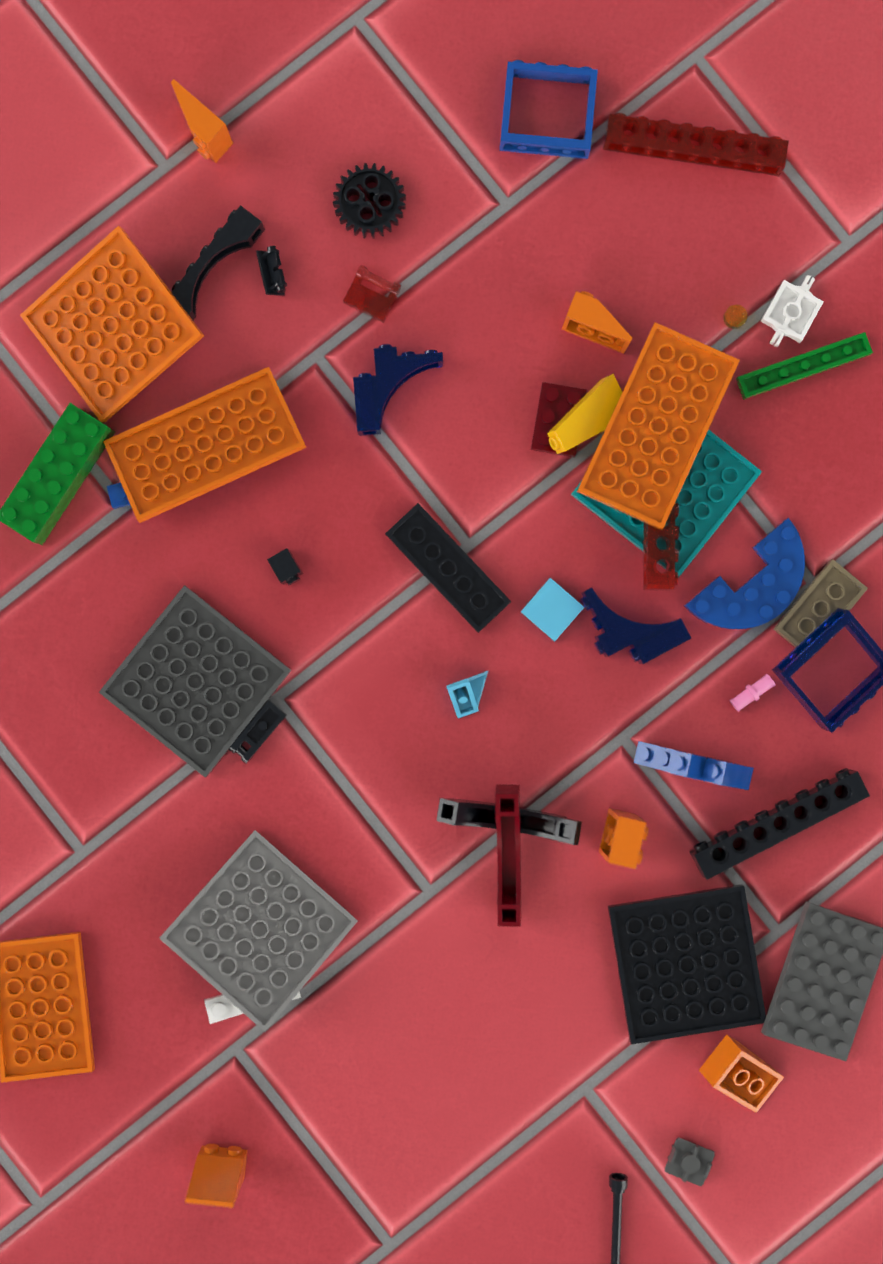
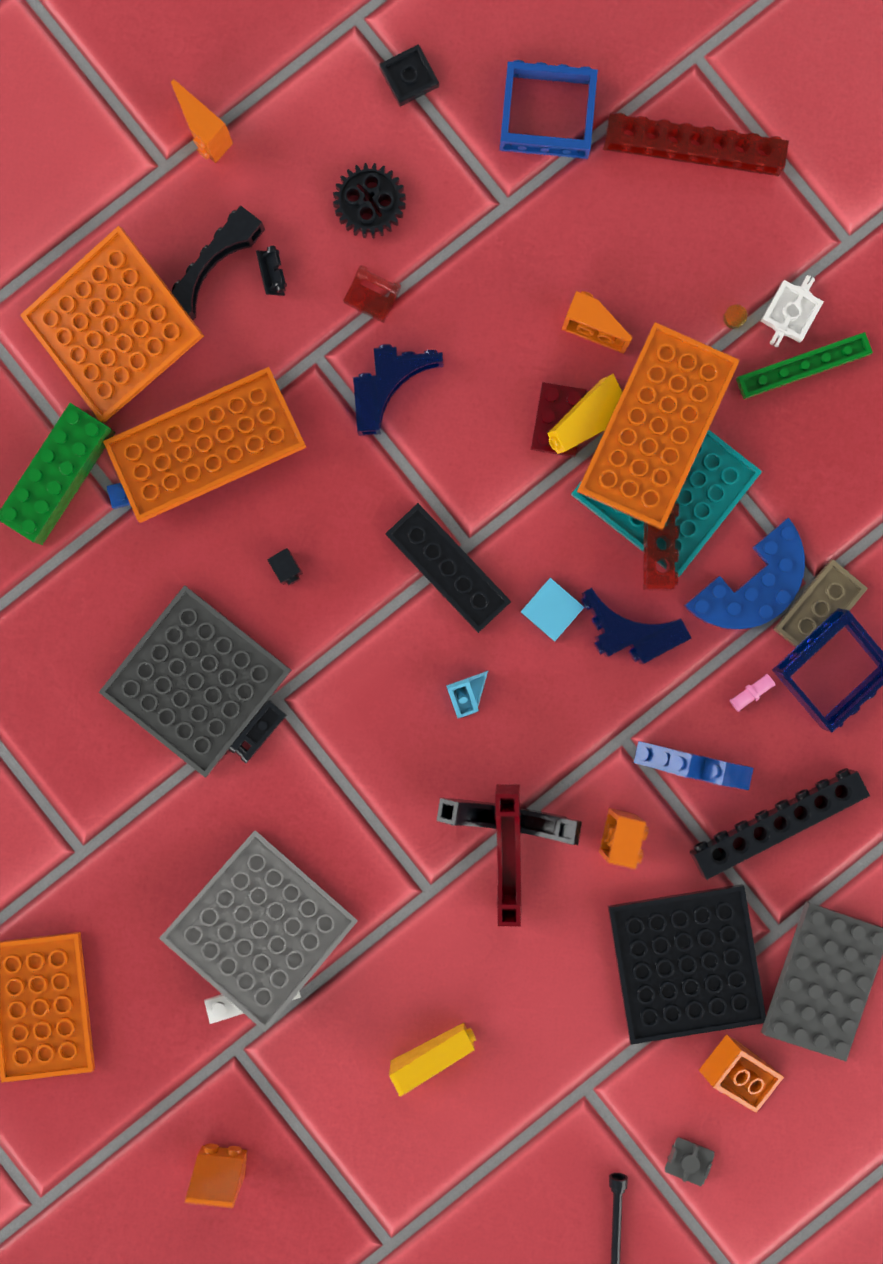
(409, 75): none -> black plate
(430, 1058): none -> yellow slope

